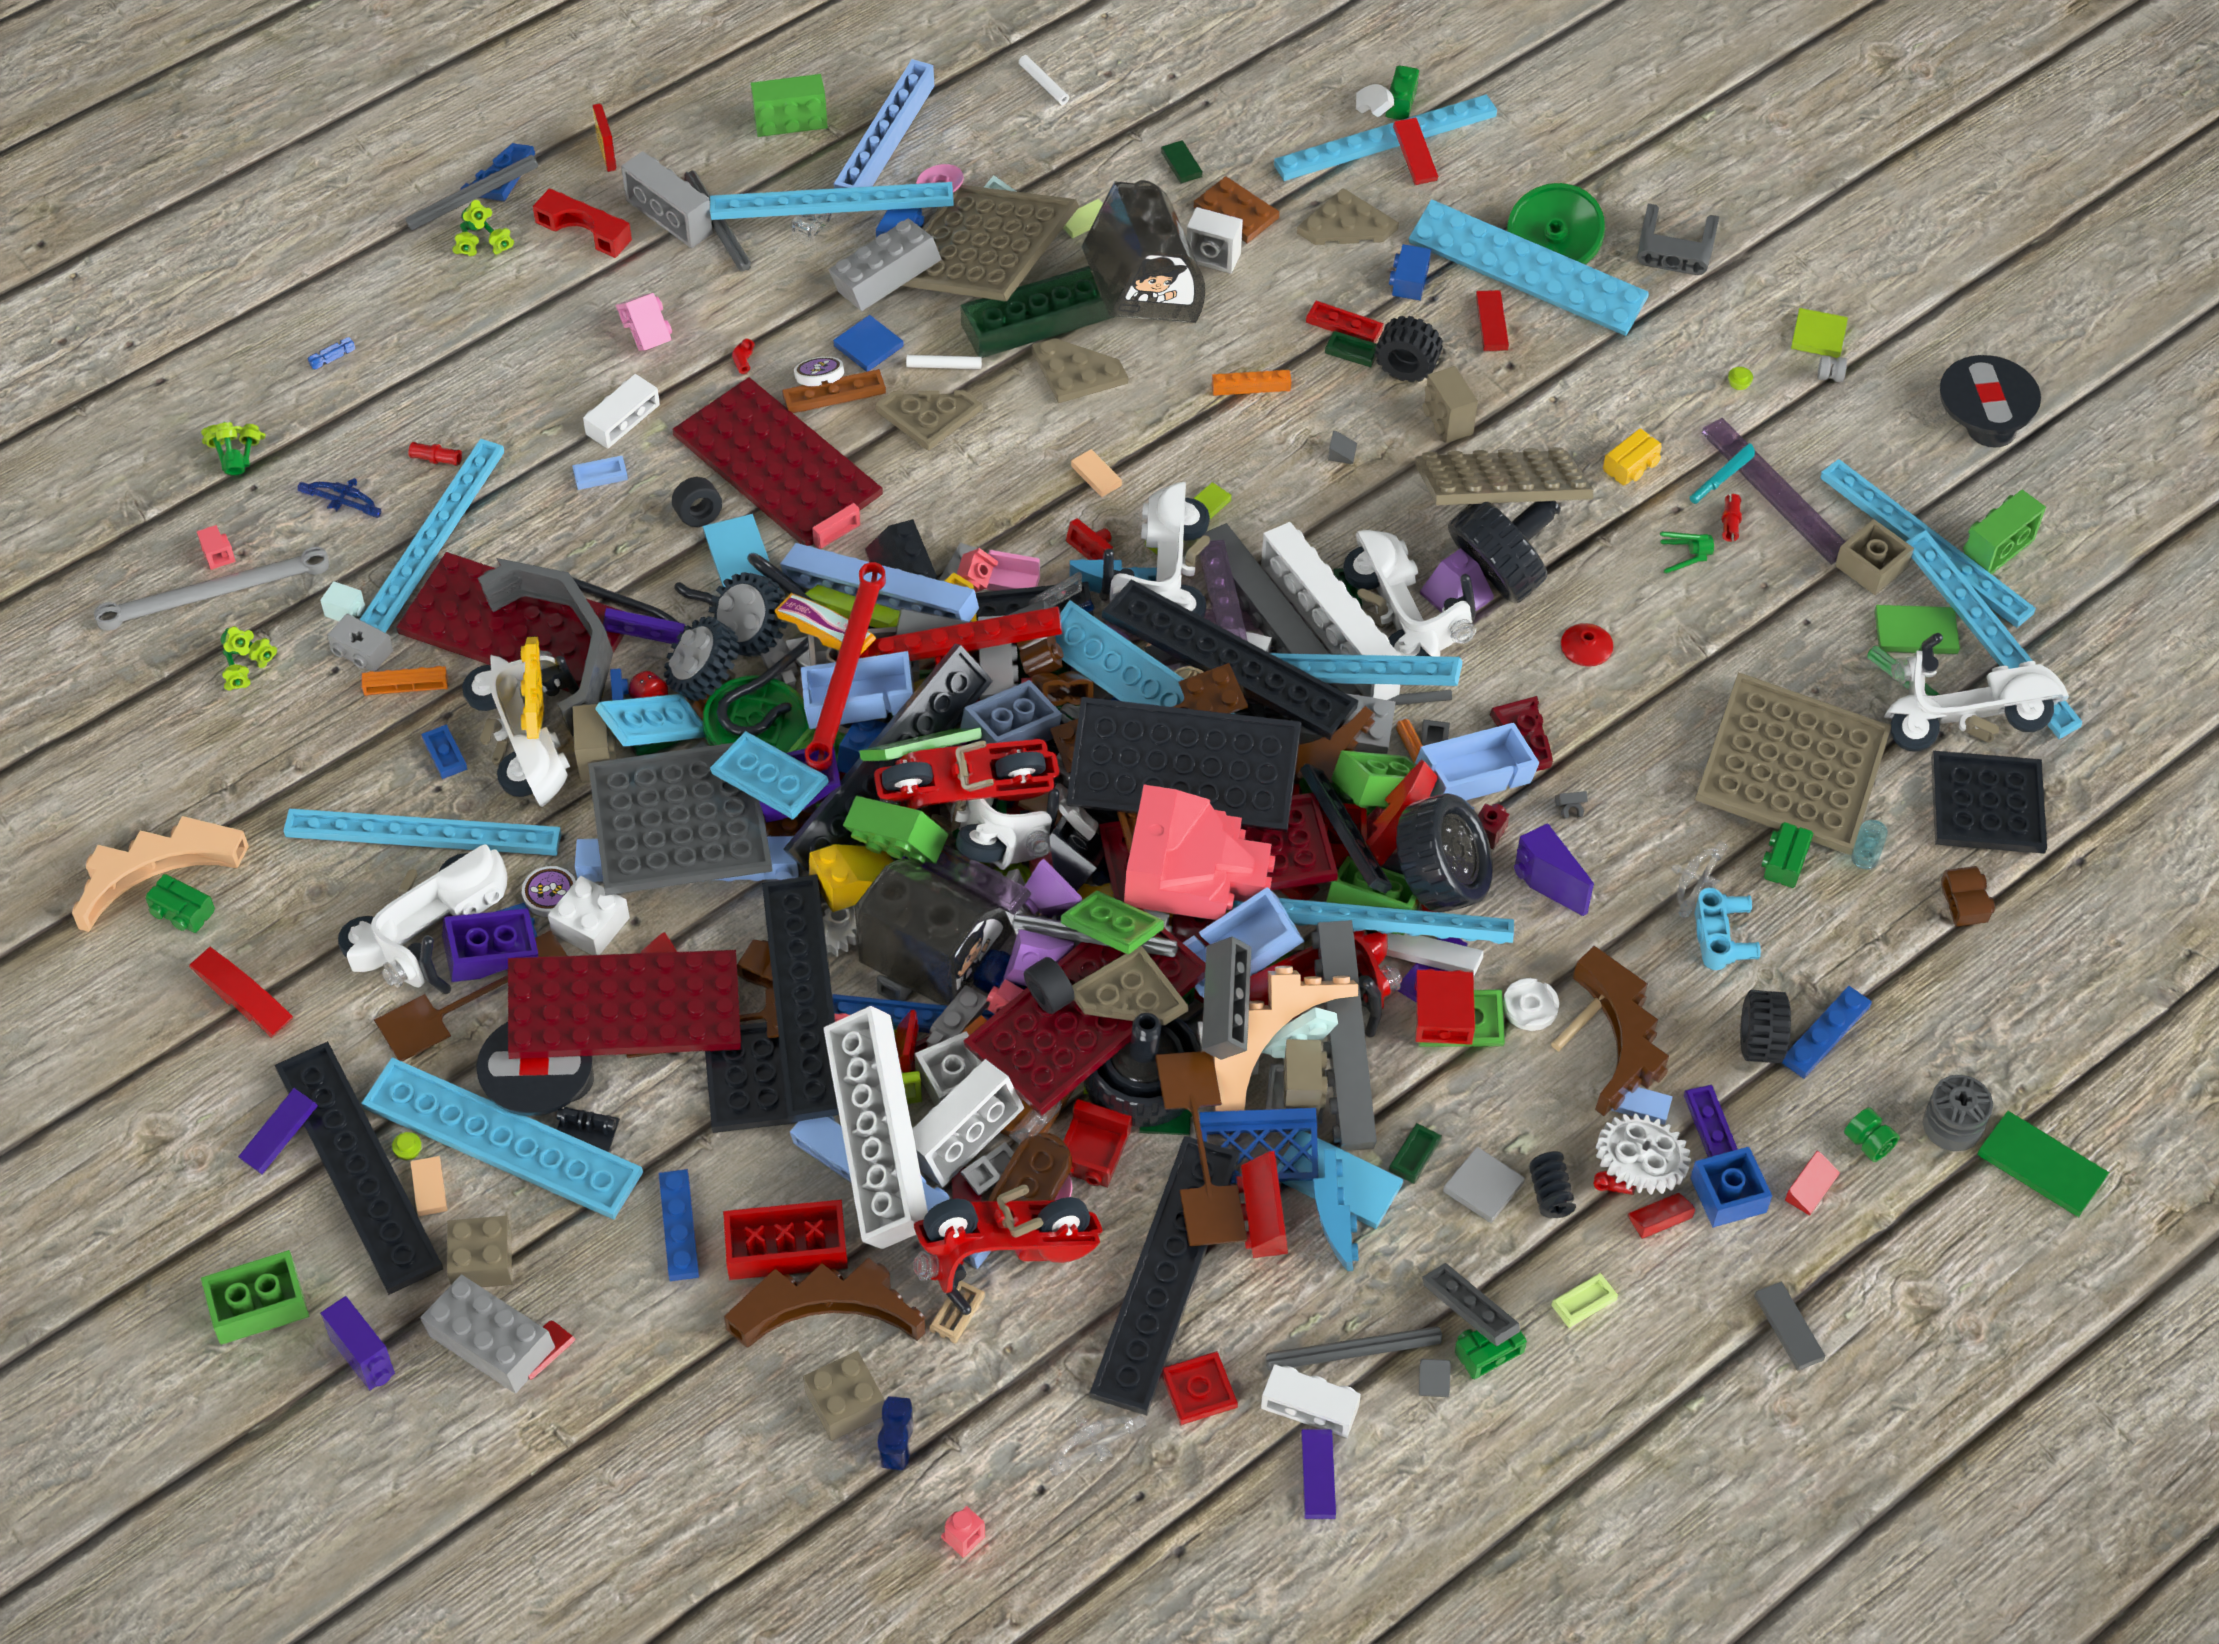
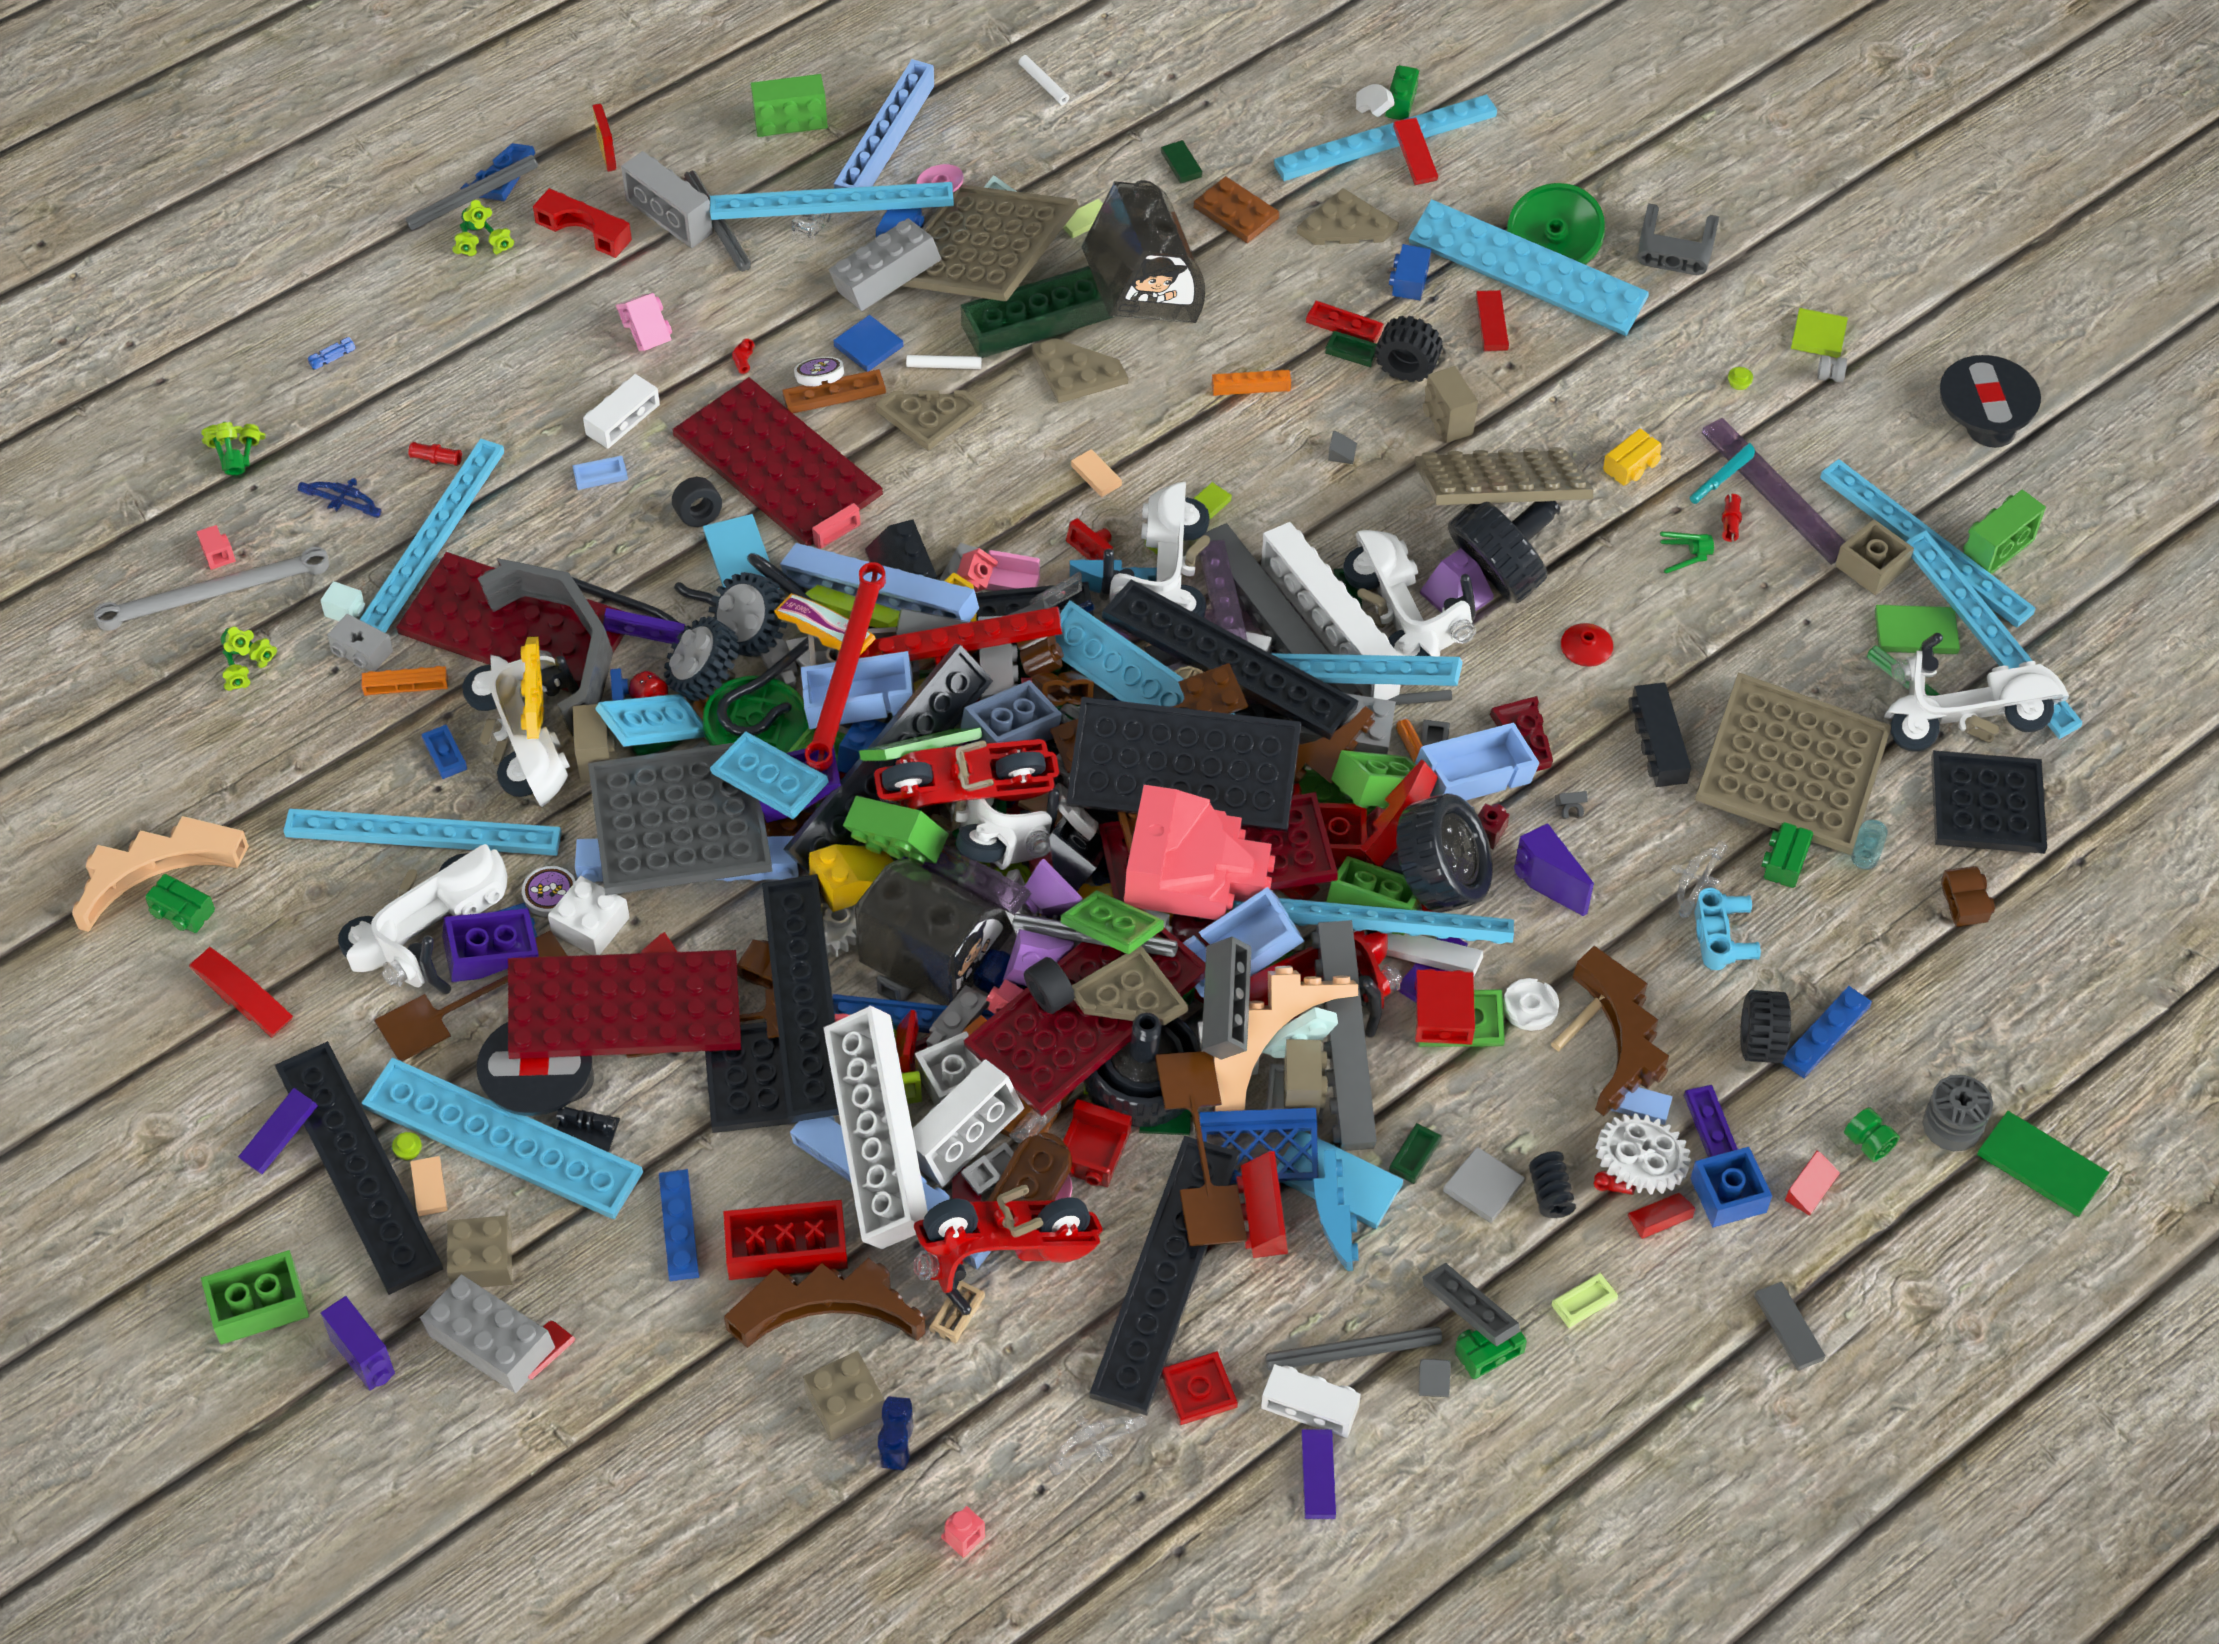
(1215, 239): white brick -> none
(1346, 828): black tile -> none
(1660, 734): none -> black brick

